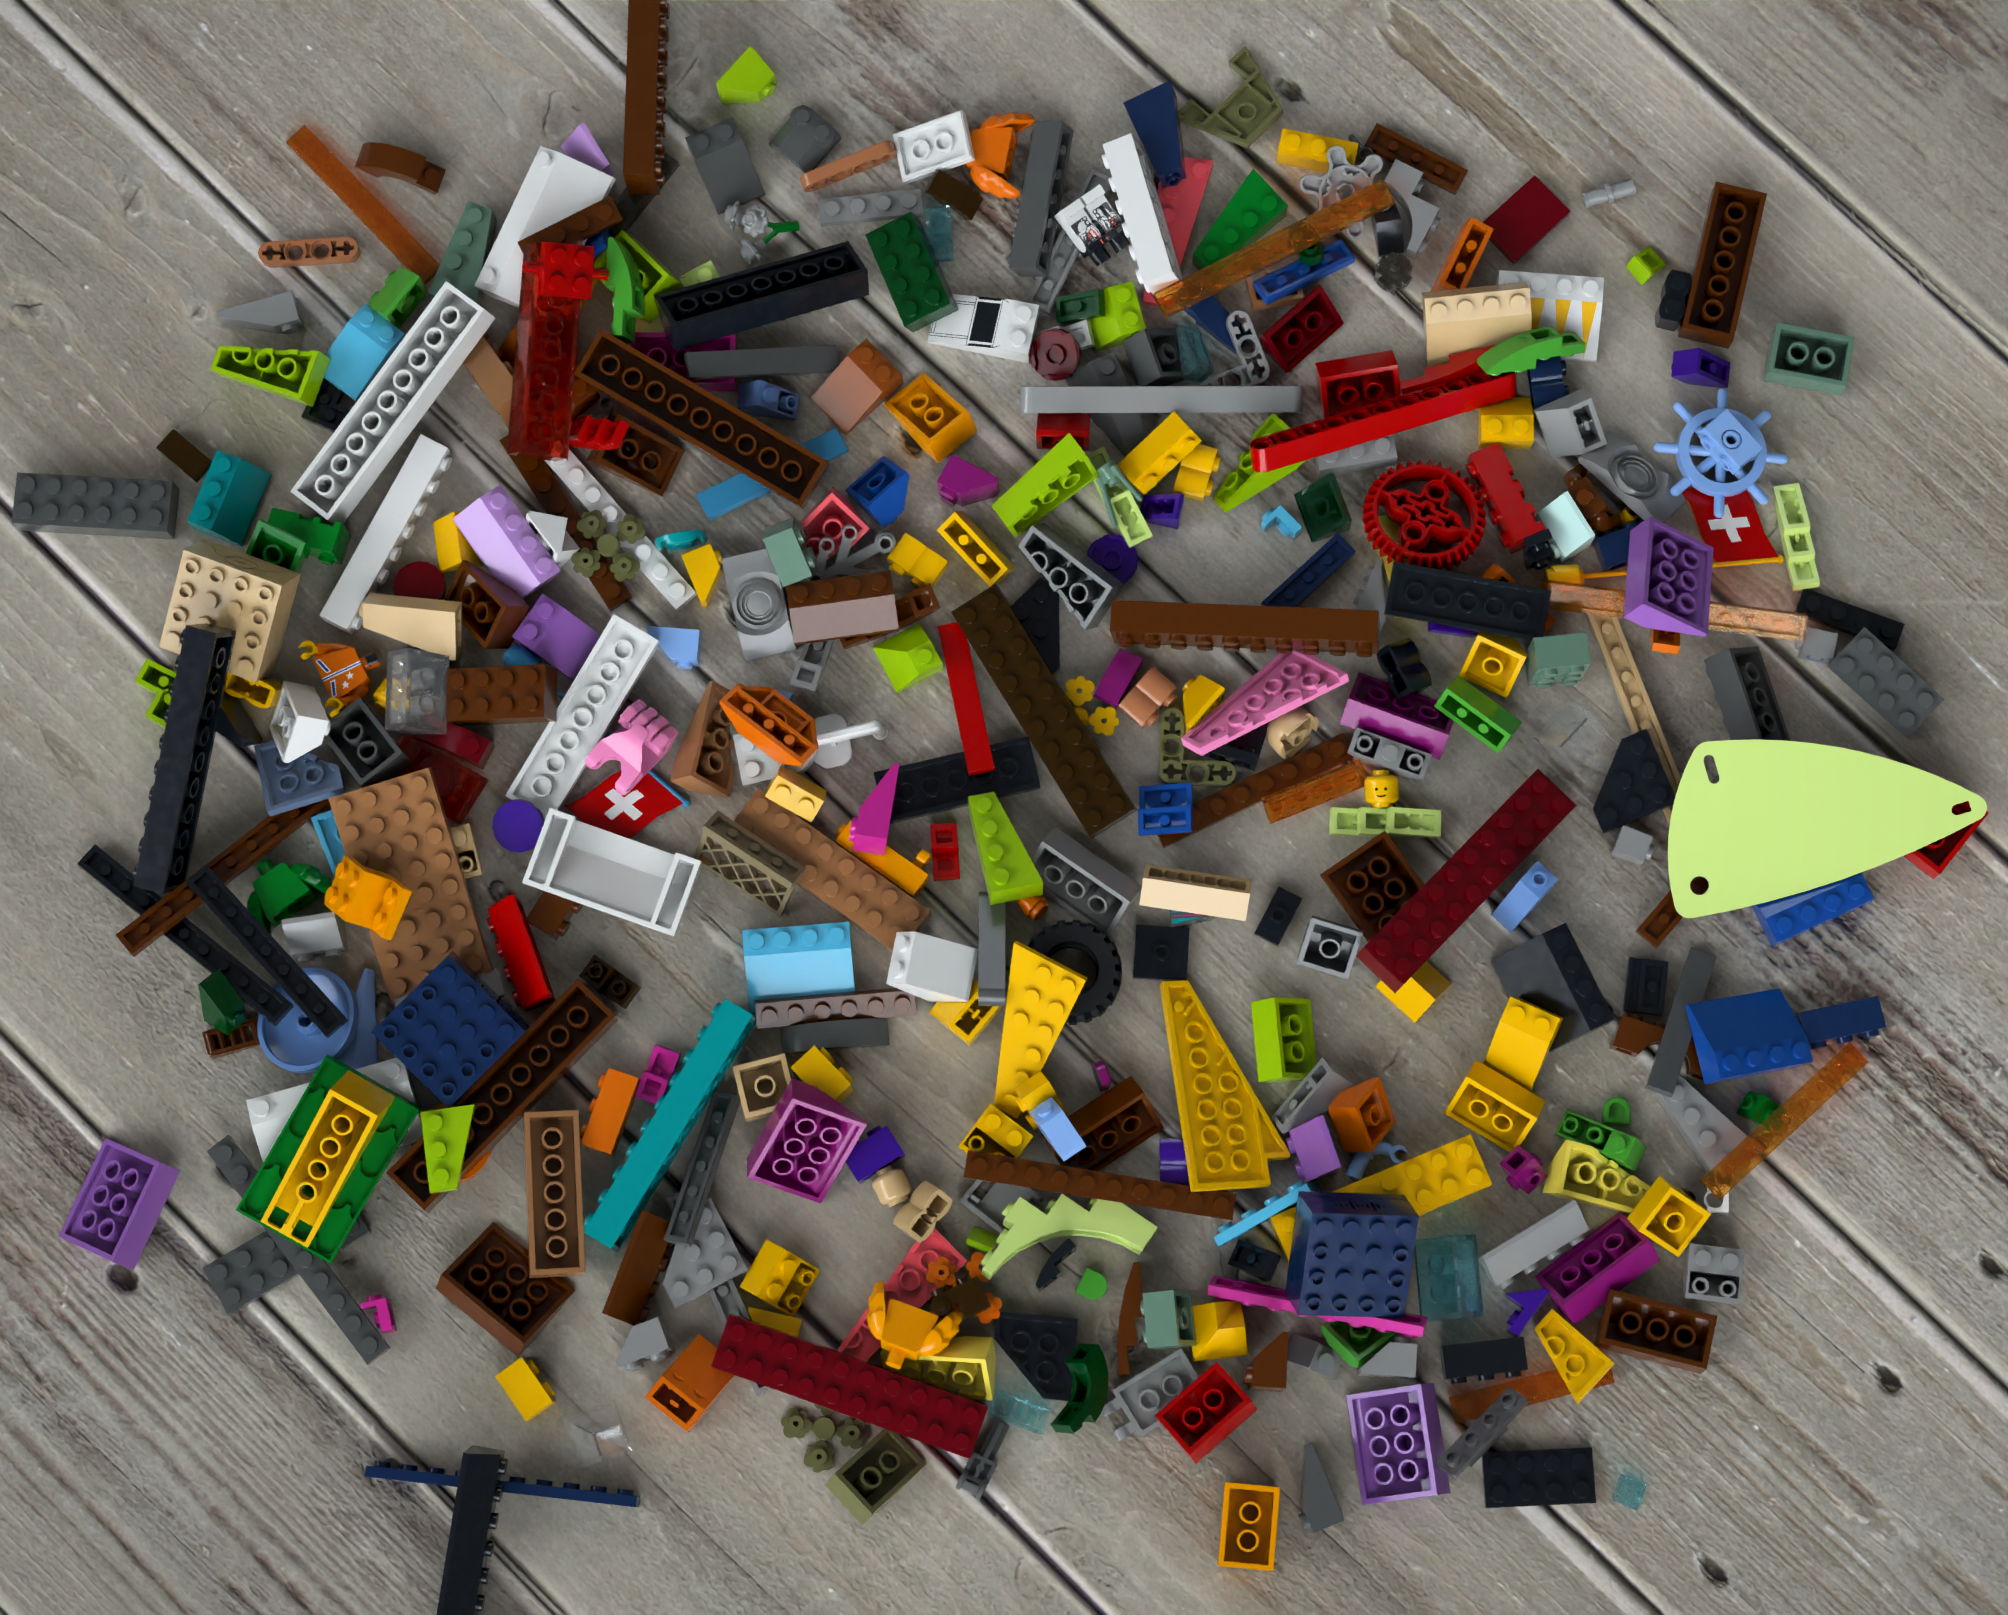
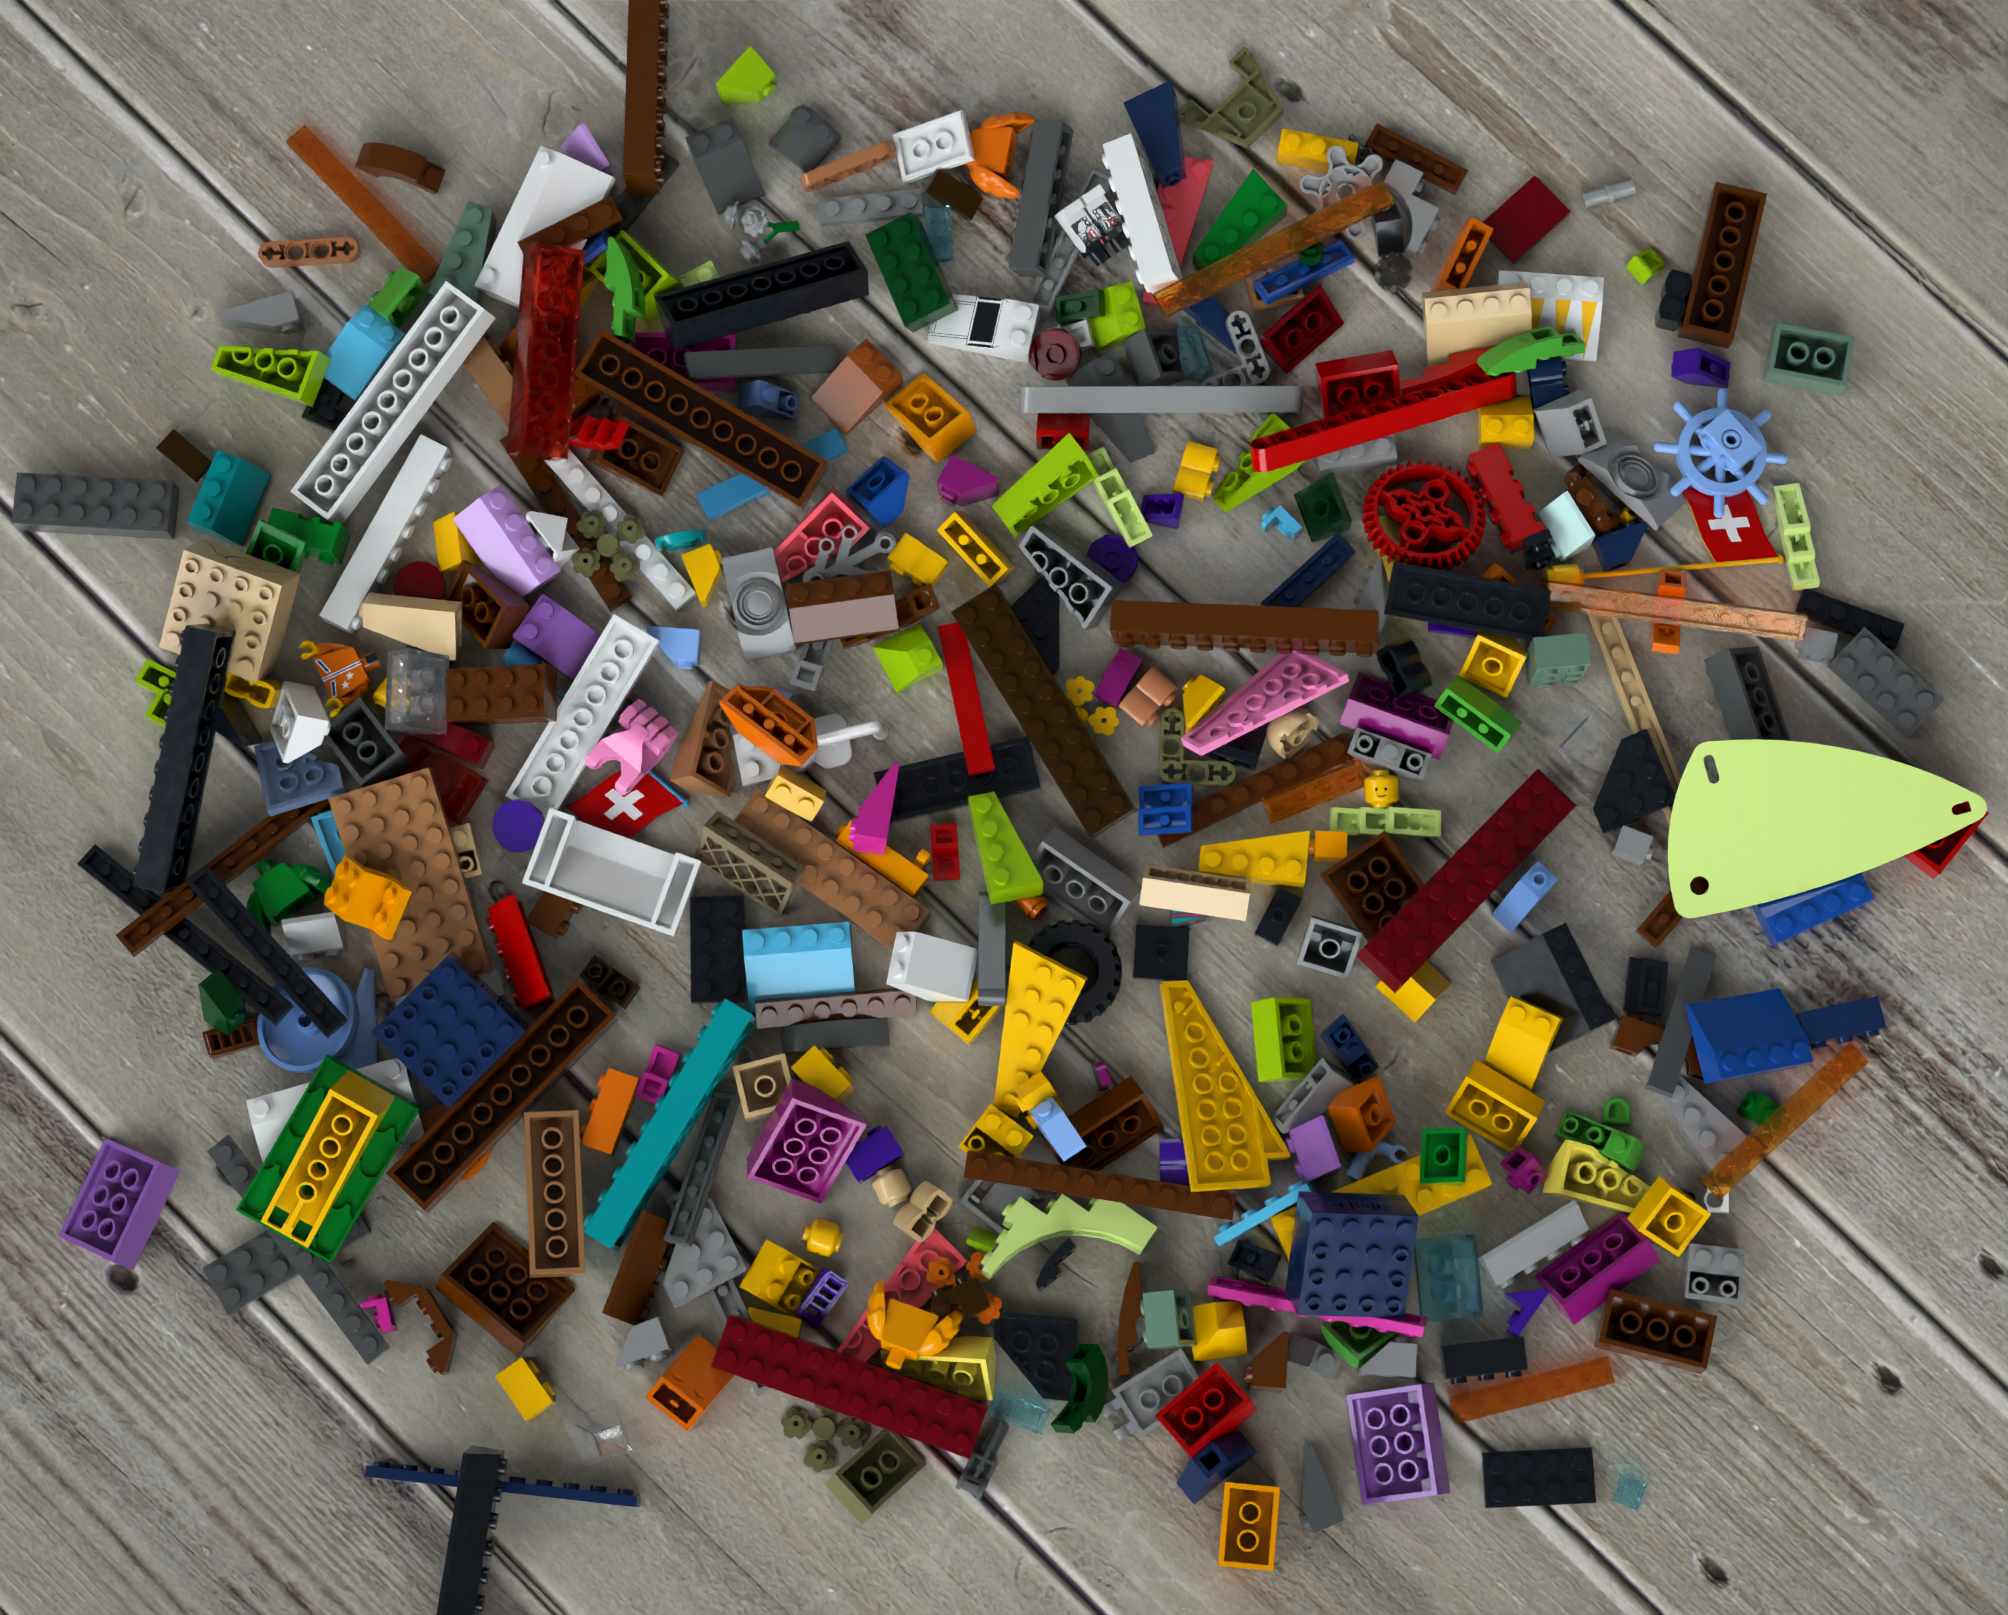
(442, 1353): none -> reddish brown slope
(445, 1145): lime wing -> none
(565, 270): red plate -> none
(717, 949): none -> black plate
(789, 551): sand green brick -> none
(823, 1237): none -> yellow head
(835, 1294): none -> dark purple slope
(1092, 1285): bright green tile -> none
(1111, 475): sand green plant -> none
(1159, 452): yellow brick -> none
(1214, 1465): none -> dark blue slope
(1264, 860): none -> yellow wedge
(1328, 846): none -> light orange brick
(1349, 1049): none -> dark blue slope
(1444, 1156): none -> green slope
(1482, 1433): flat silver bracket -> none
(1574, 1355): yellow wing -> none
(1668, 579): medium lavender slope -> none

